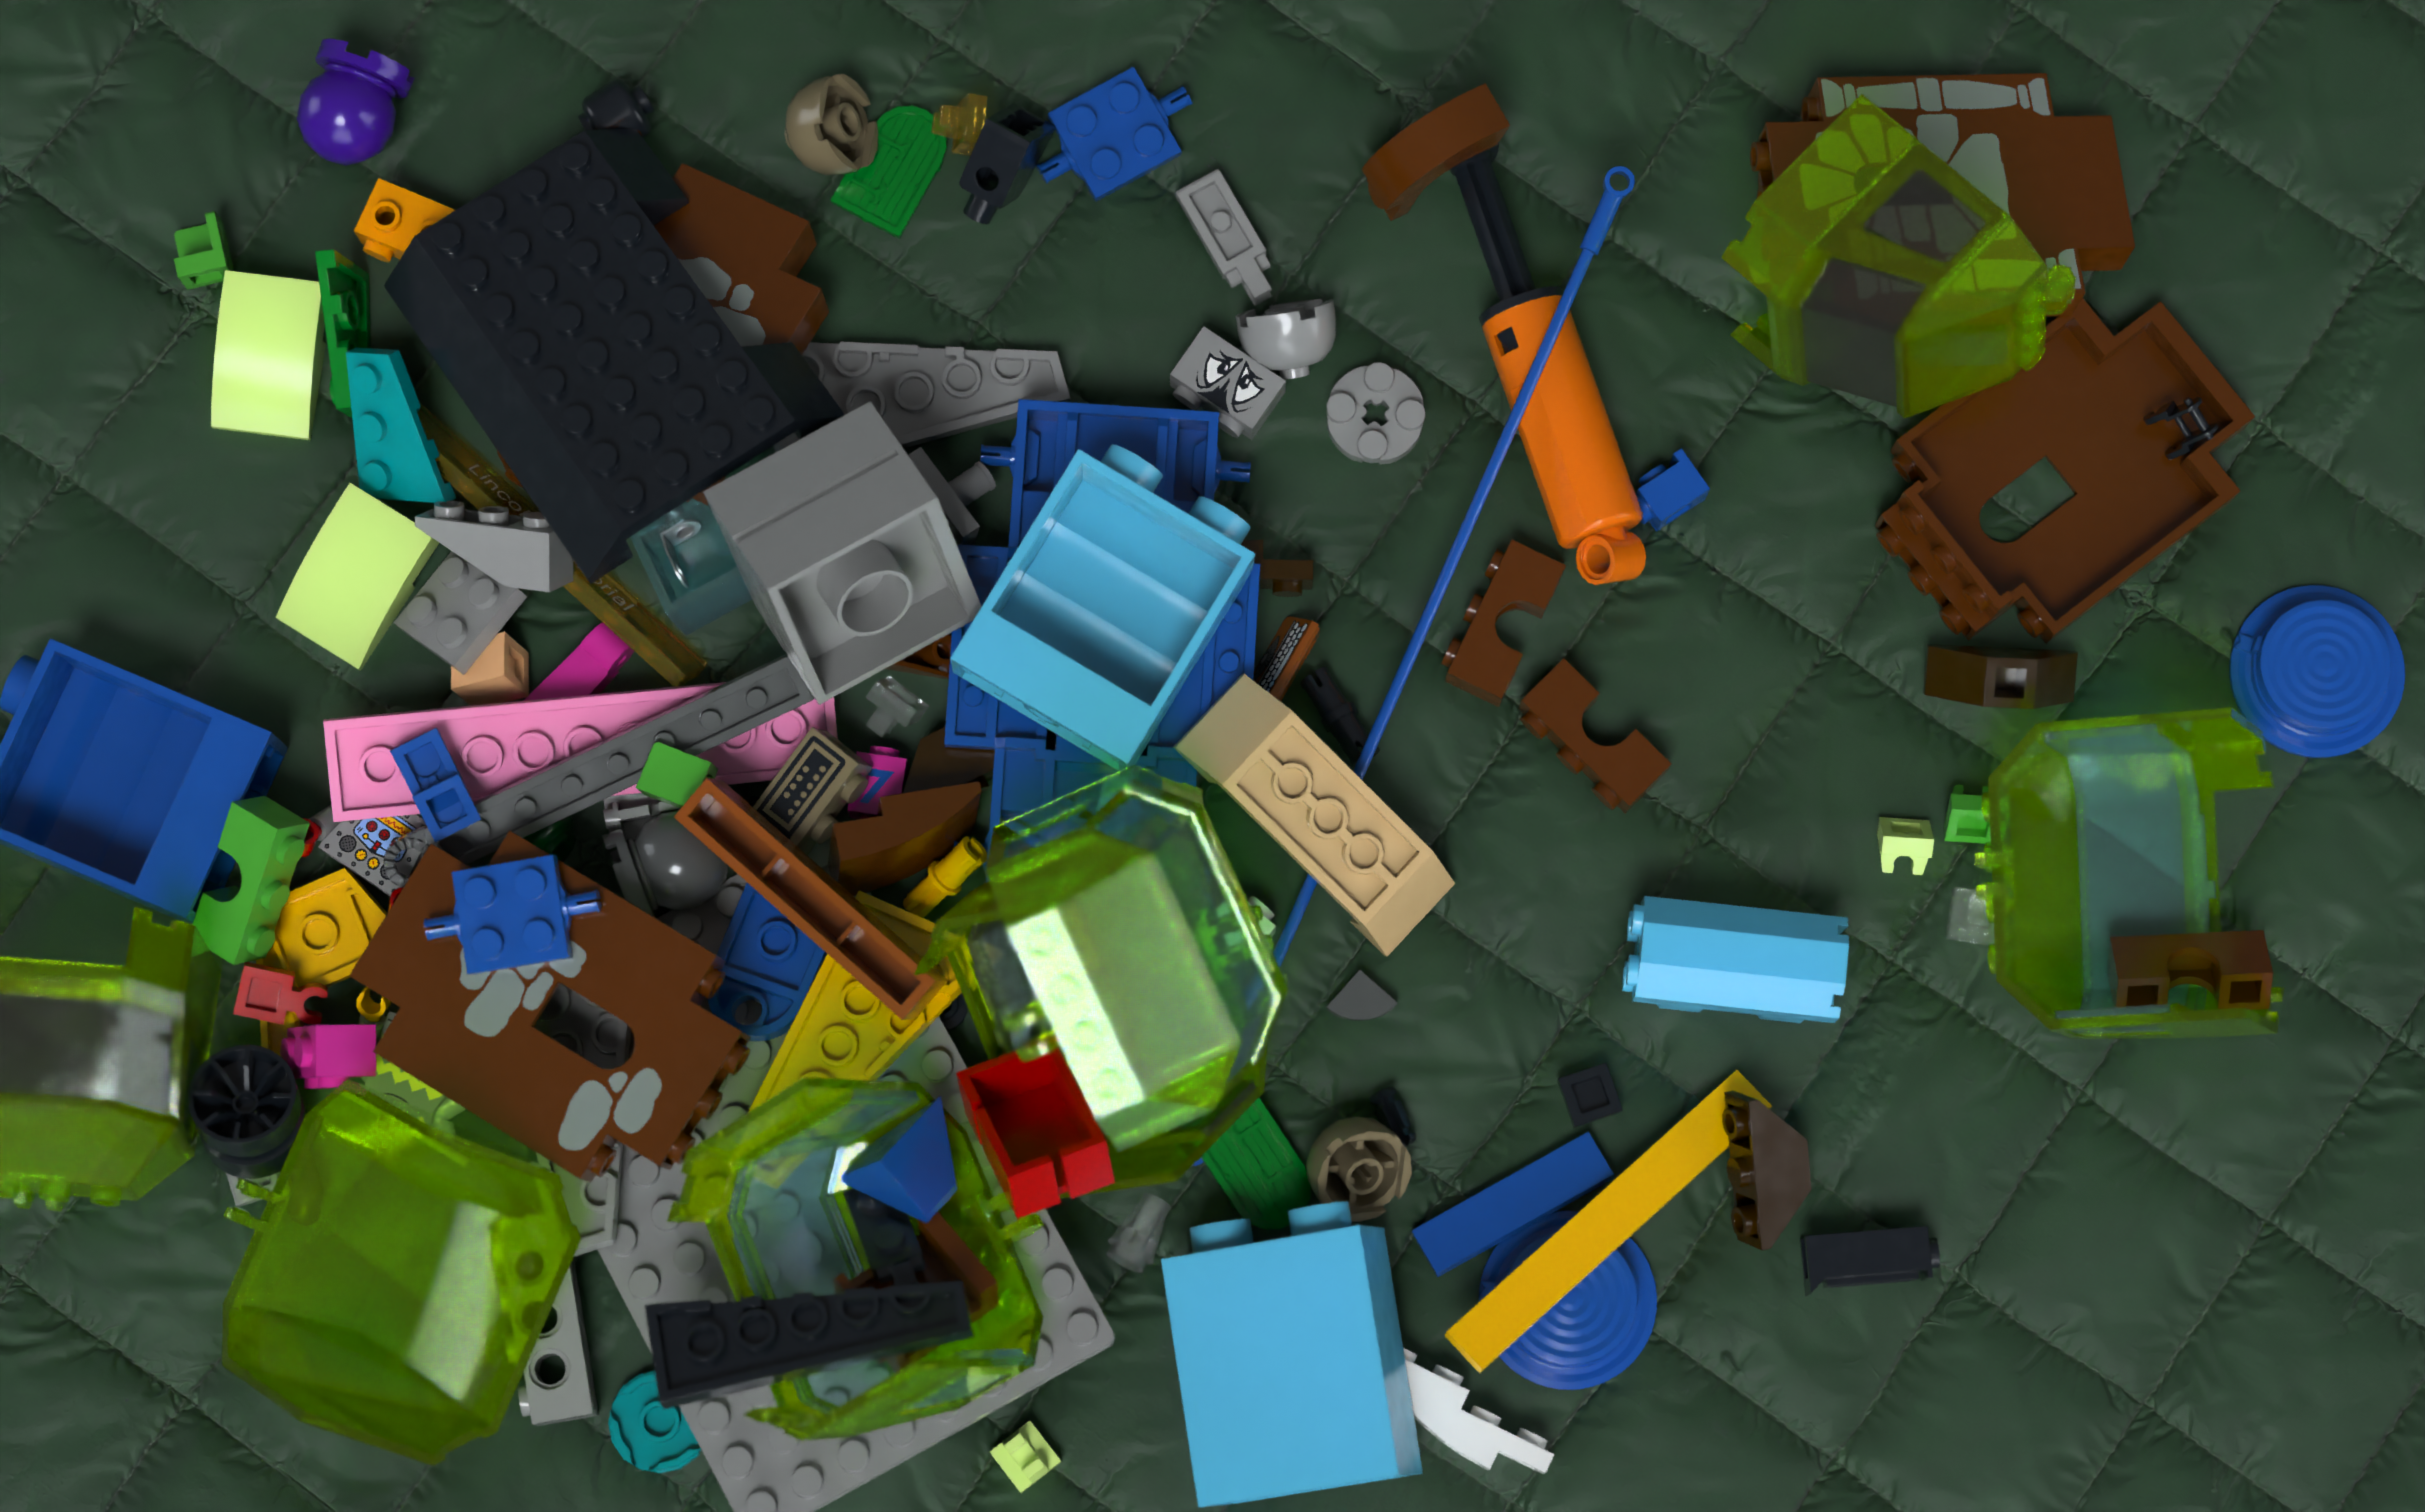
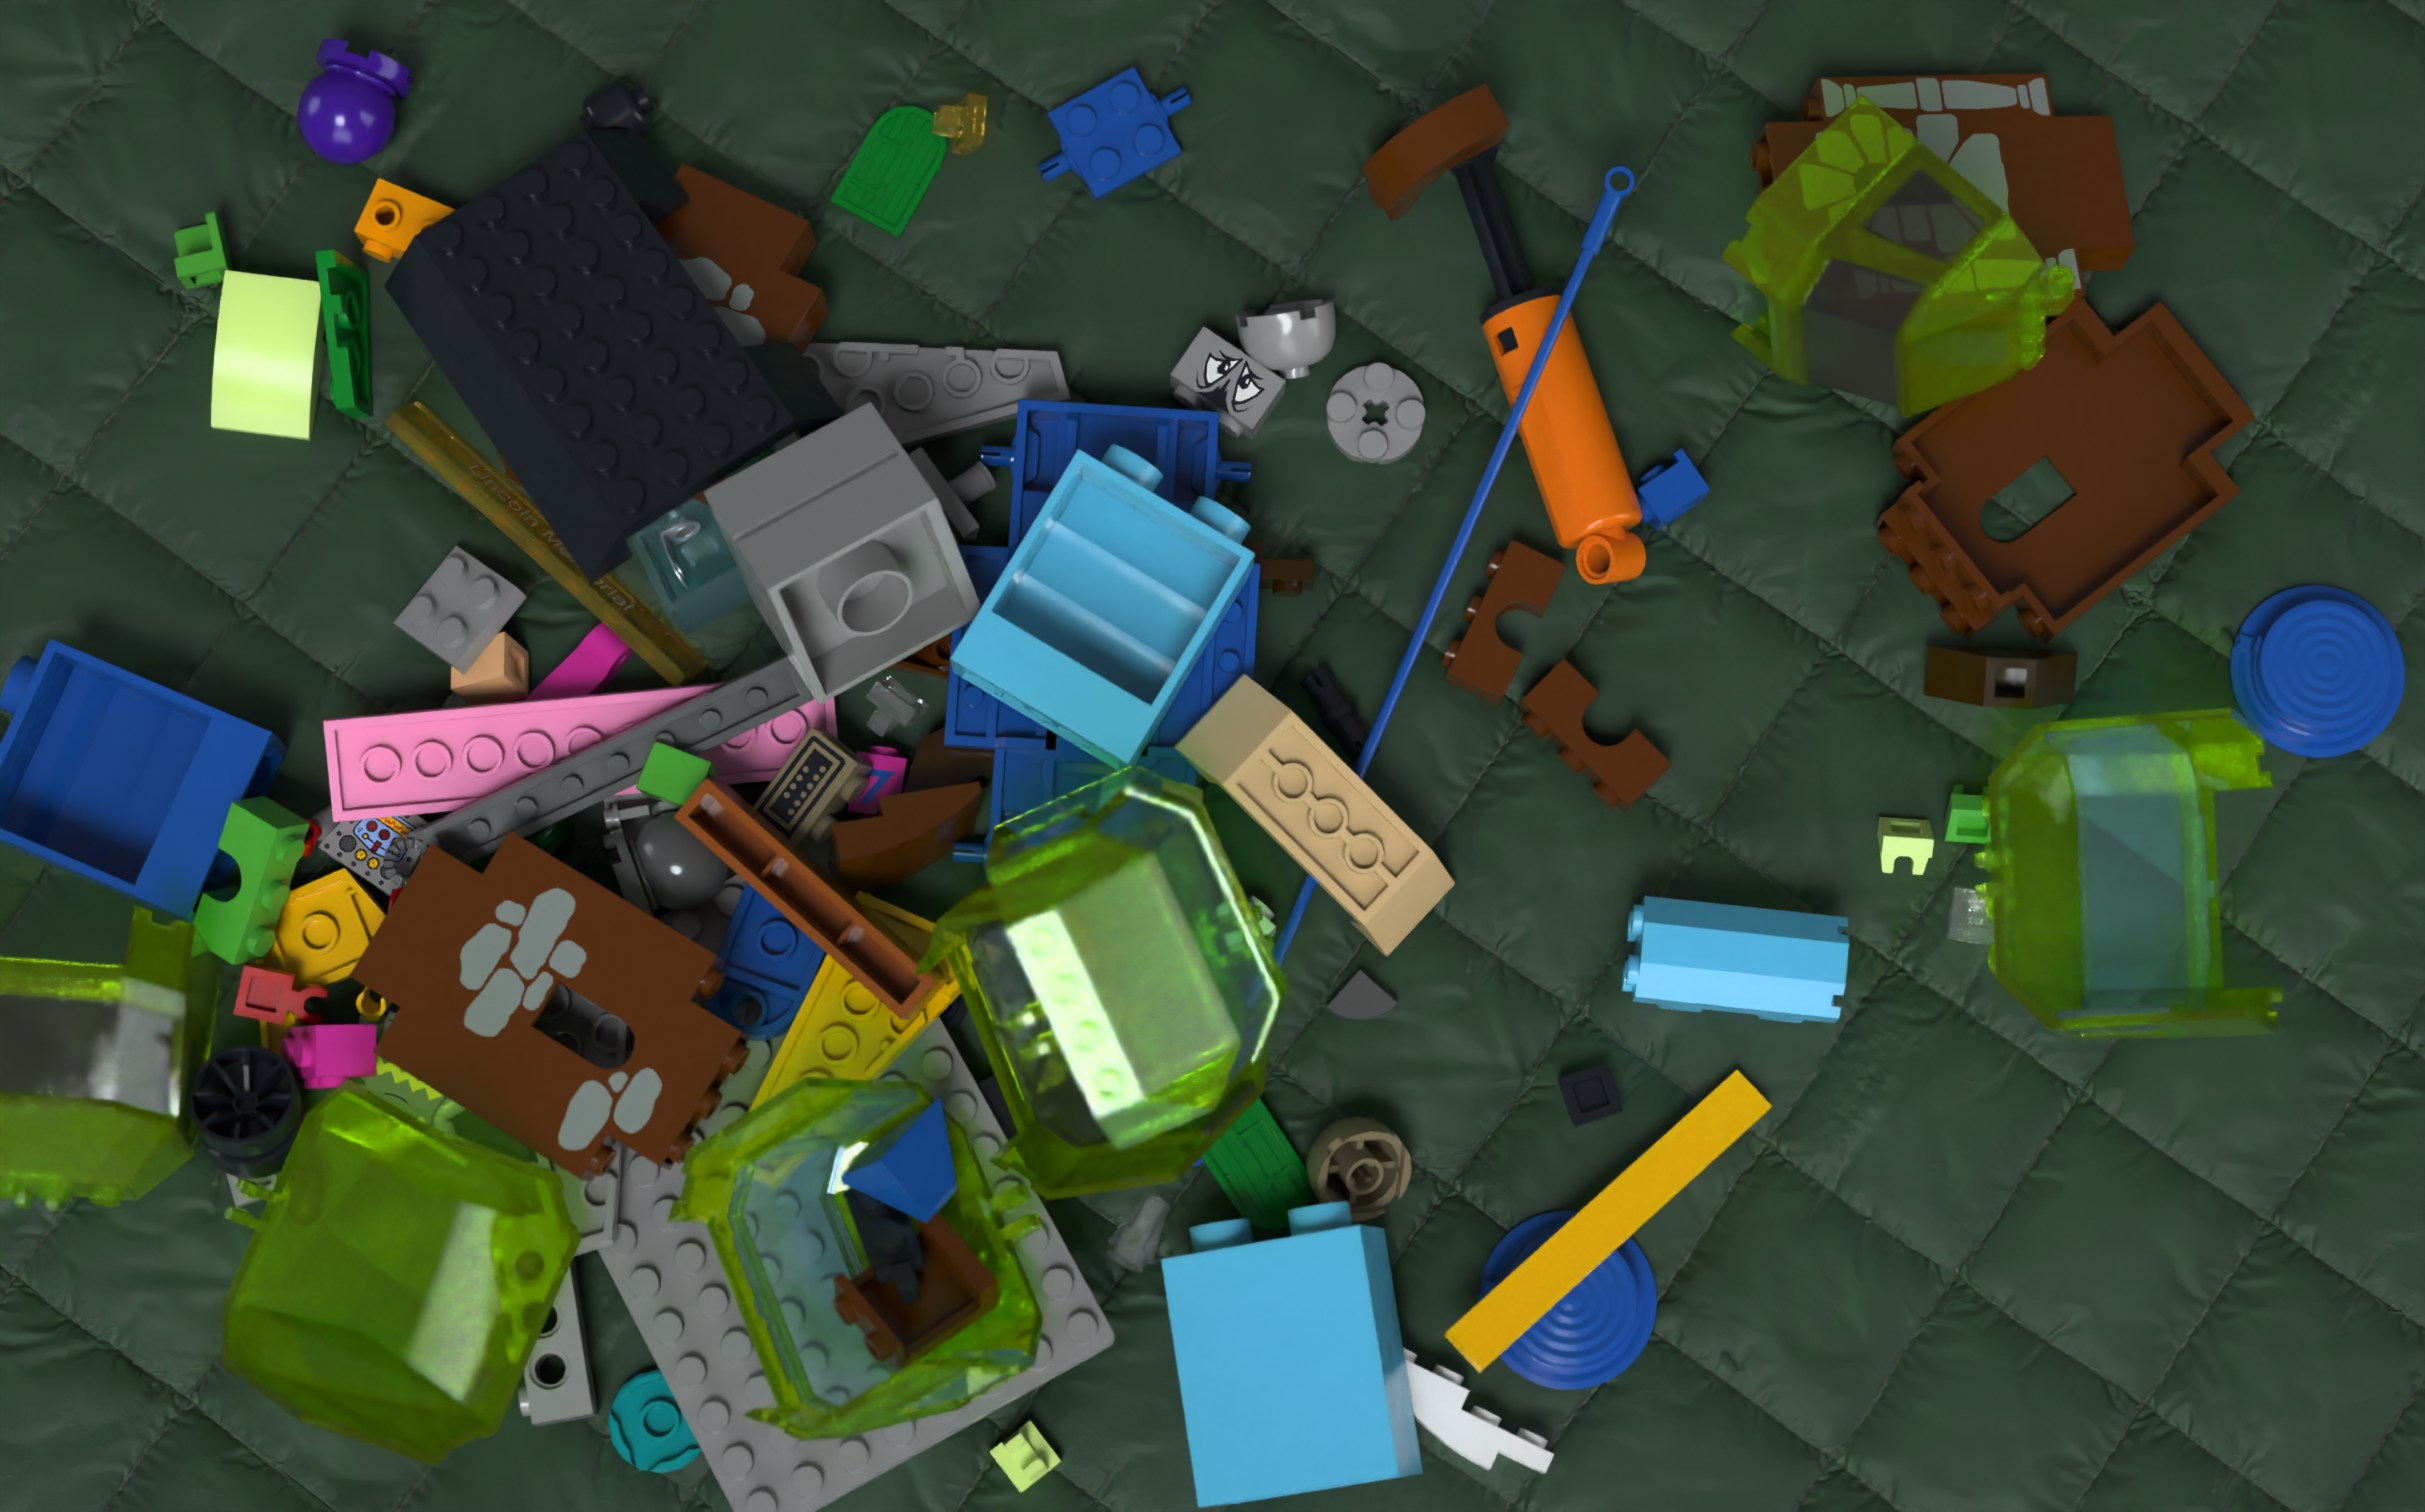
(356, 577): yellowish green slope -> none
(389, 438): teal wing -> none
(436, 784): blue slope -> none
(506, 547): light grey slope -> none
(512, 914): blue plate -> none
(755, 1342): black wing -> none
(830, 127): dark tan cylinder -> none
(945, 877): yellow axle -> none
(1003, 160): black torso -> none
(1035, 1129): red piece -> none
(1226, 234): light grey hinge -> none
(1286, 655): slope -> none
(1393, 1115): black piece -> none
(1513, 1204): blue tile -> none
(1765, 1169): dark brown slope -> none
(1868, 1257): black window -> none
(2172, 411): black piece -> none
(2227, 964): reddish brown arch -> none

